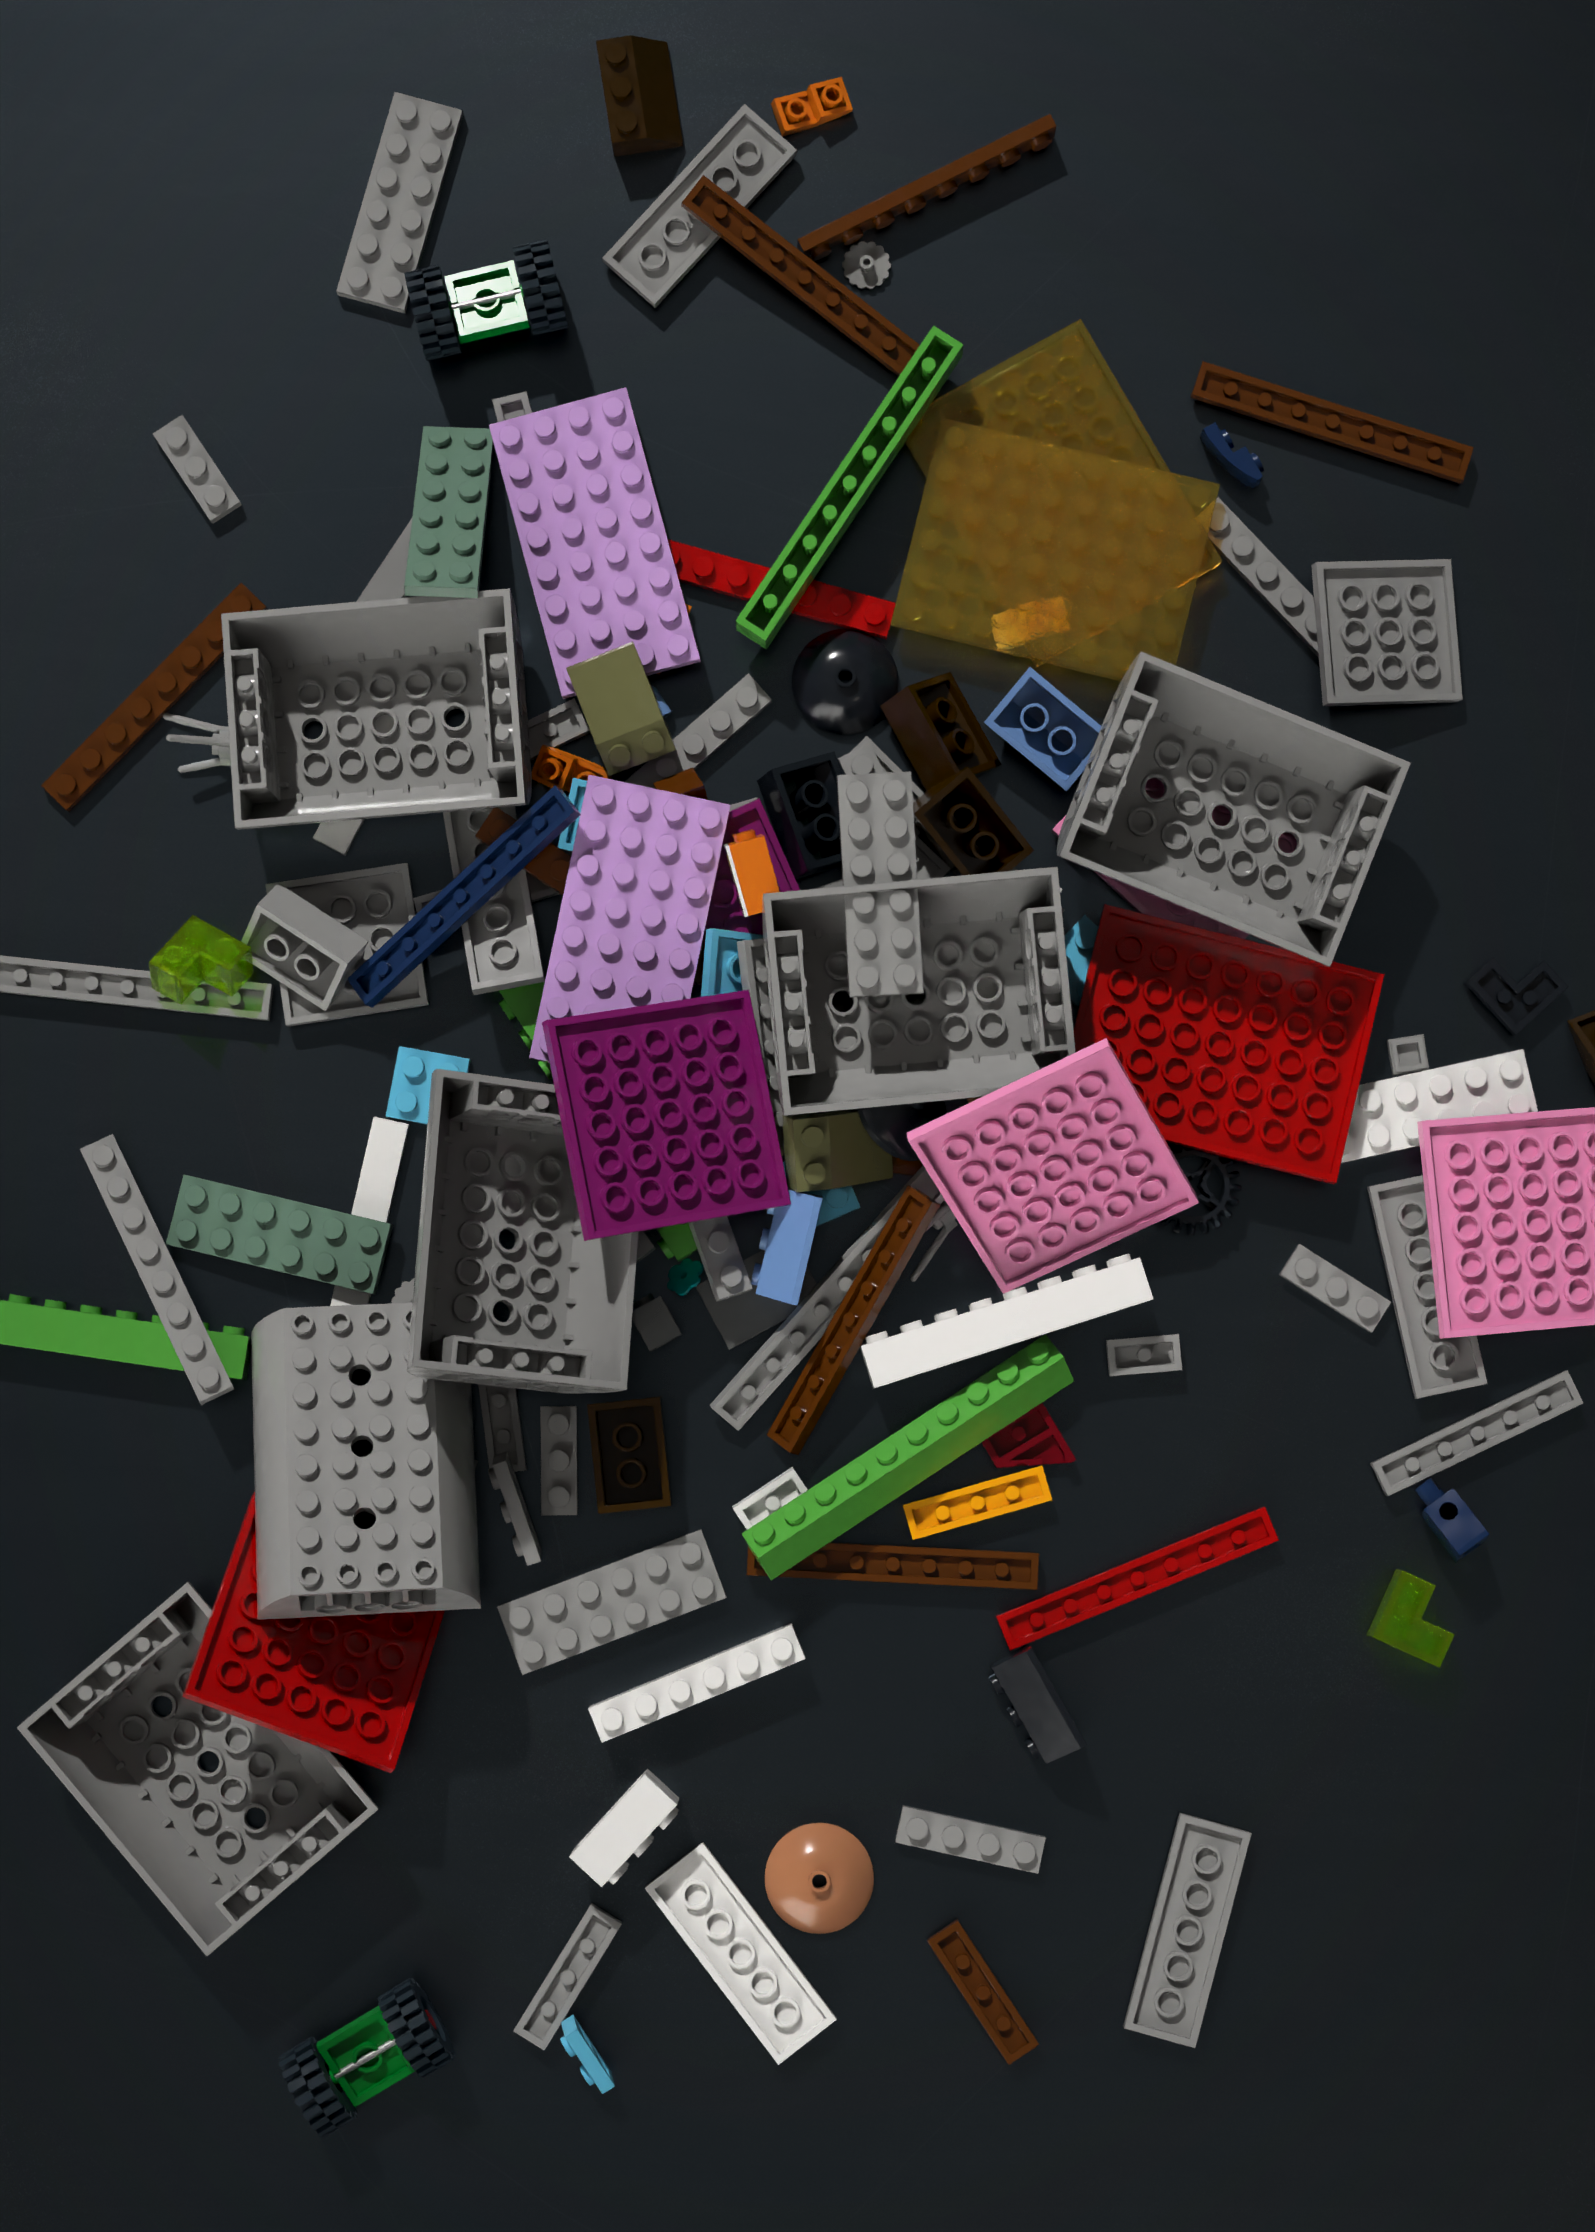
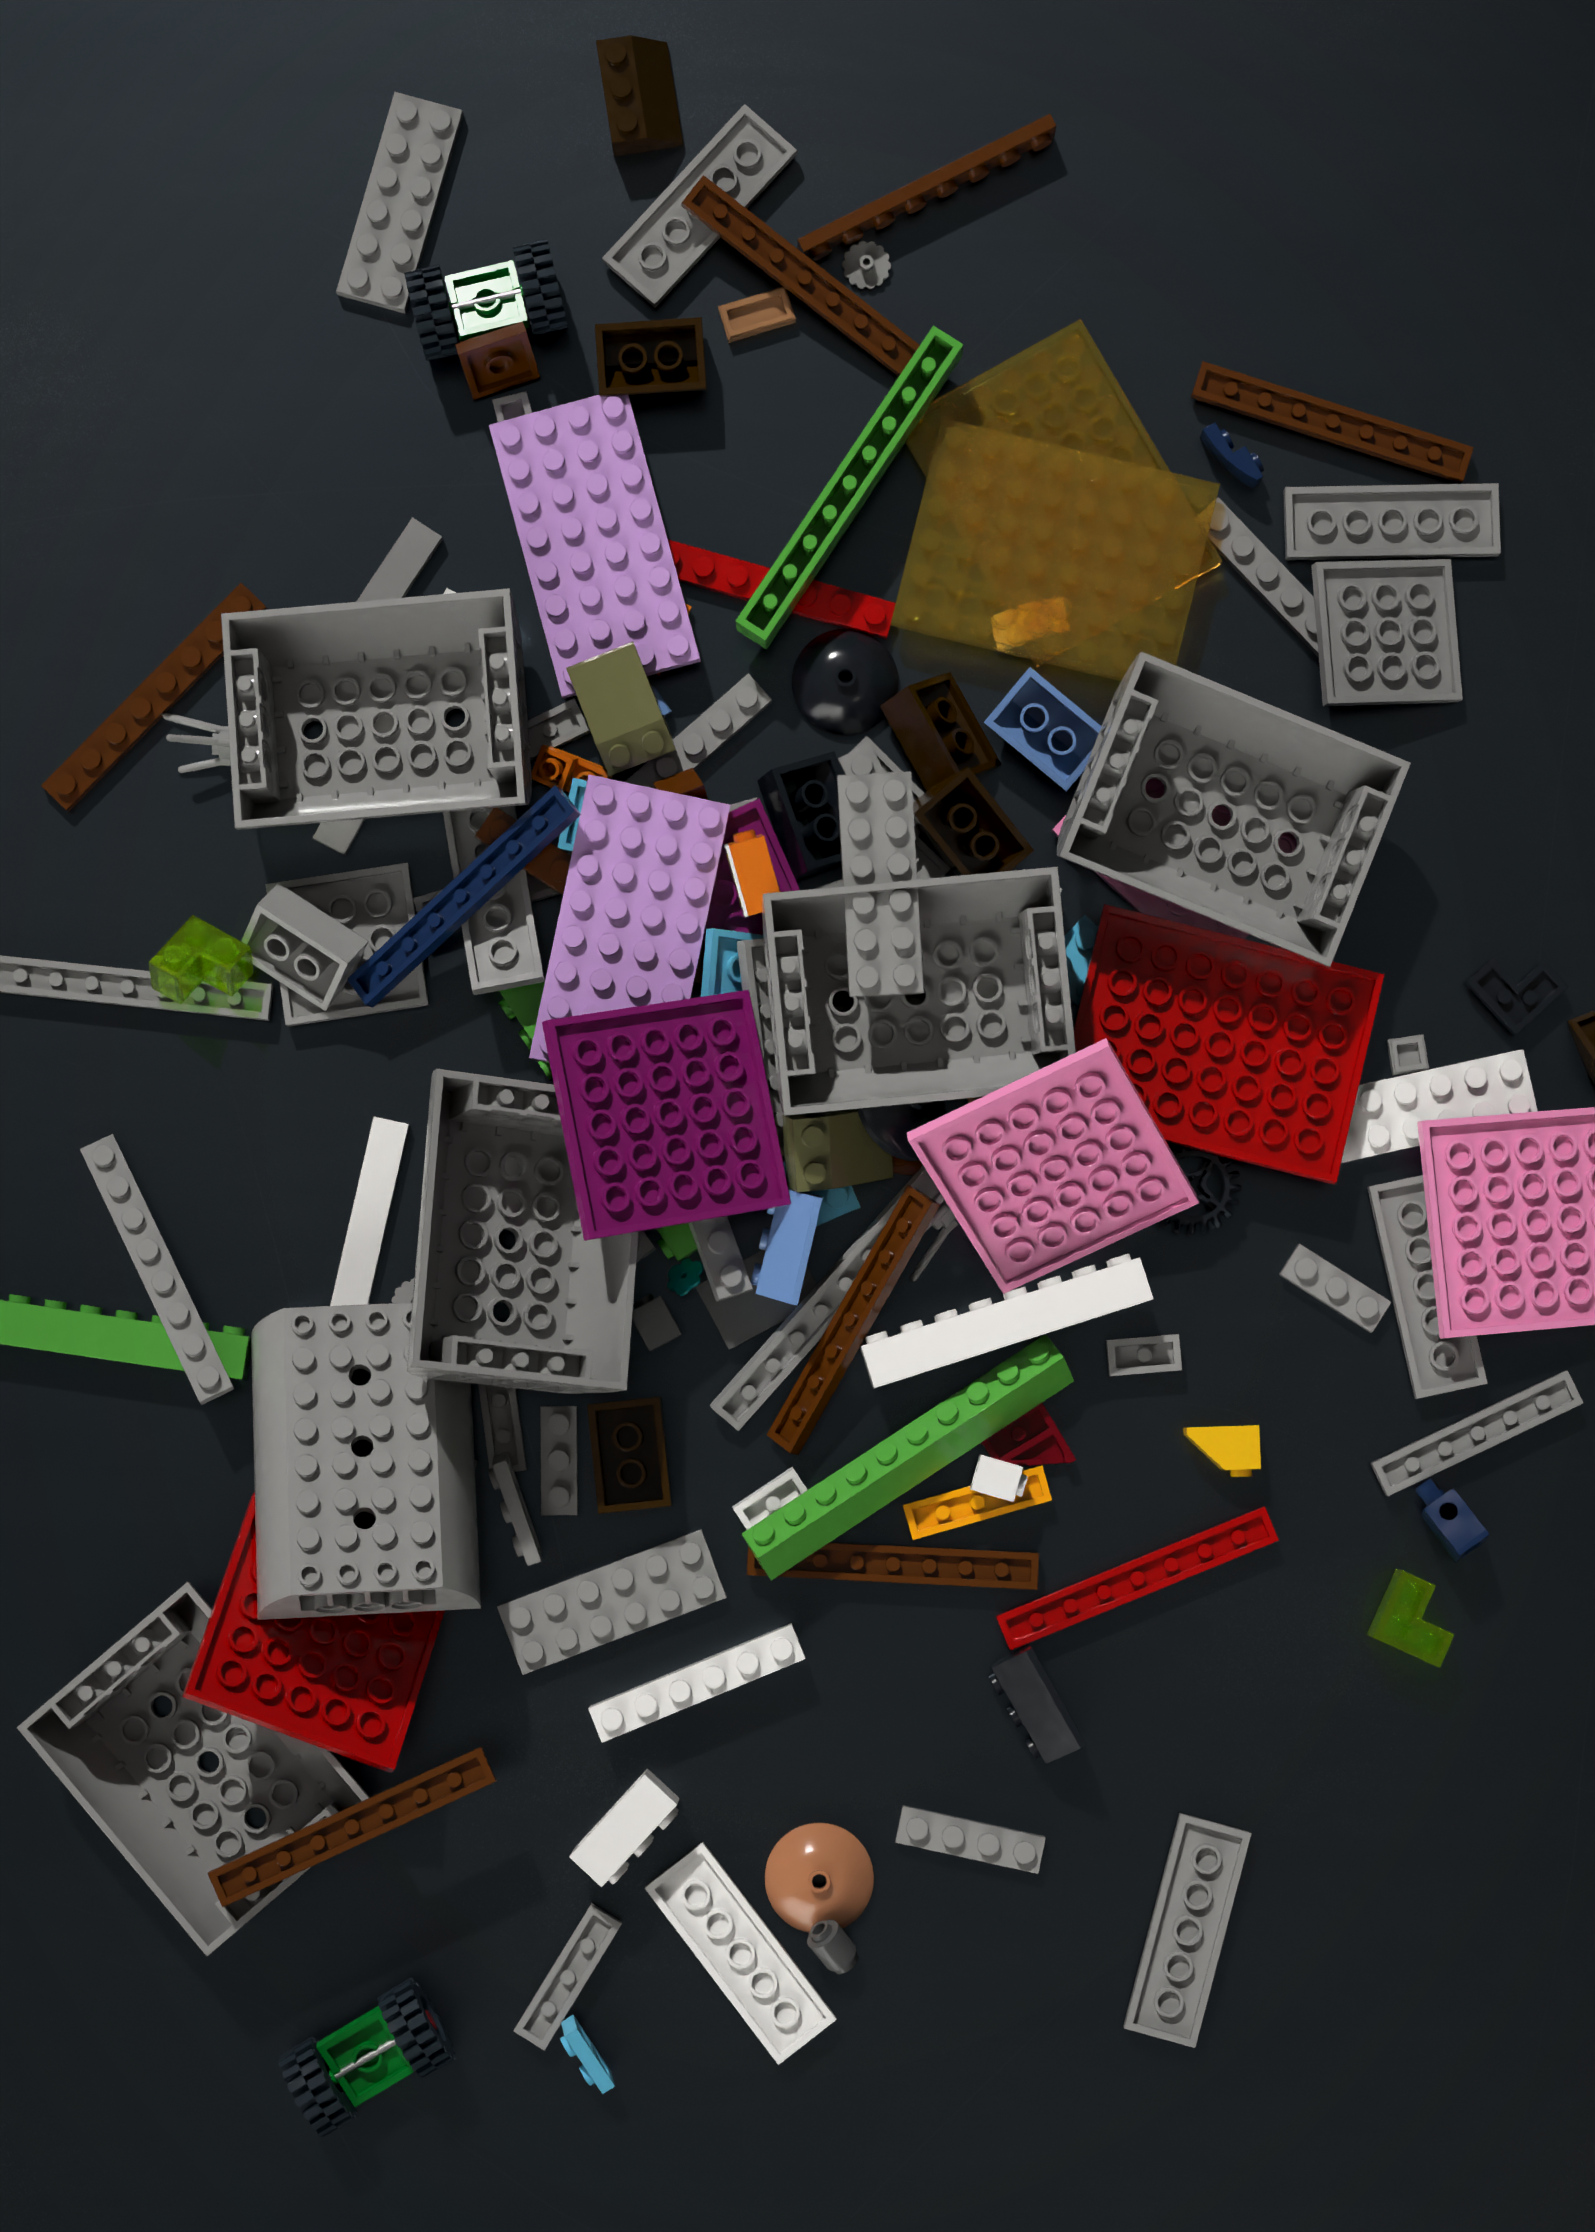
(197, 469): light grey plate -> none
(279, 1234): sand green plate -> none
(352, 1826): none -> reddish brown plate
(412, 1082): medium azure plate -> none
(449, 512): sand green plate -> none
(497, 360): none -> reddish brown plate
(650, 356): none -> dark brown slope
(756, 314): none -> medium nougat tile
(812, 107): orange slope -> none
(833, 1946): none -> dark grey brick
(983, 1992): reddish brown plate -> none
(998, 1478): none -> white brick
(1229, 1447): none -> yellow slope
(1392, 521): none -> light grey plate

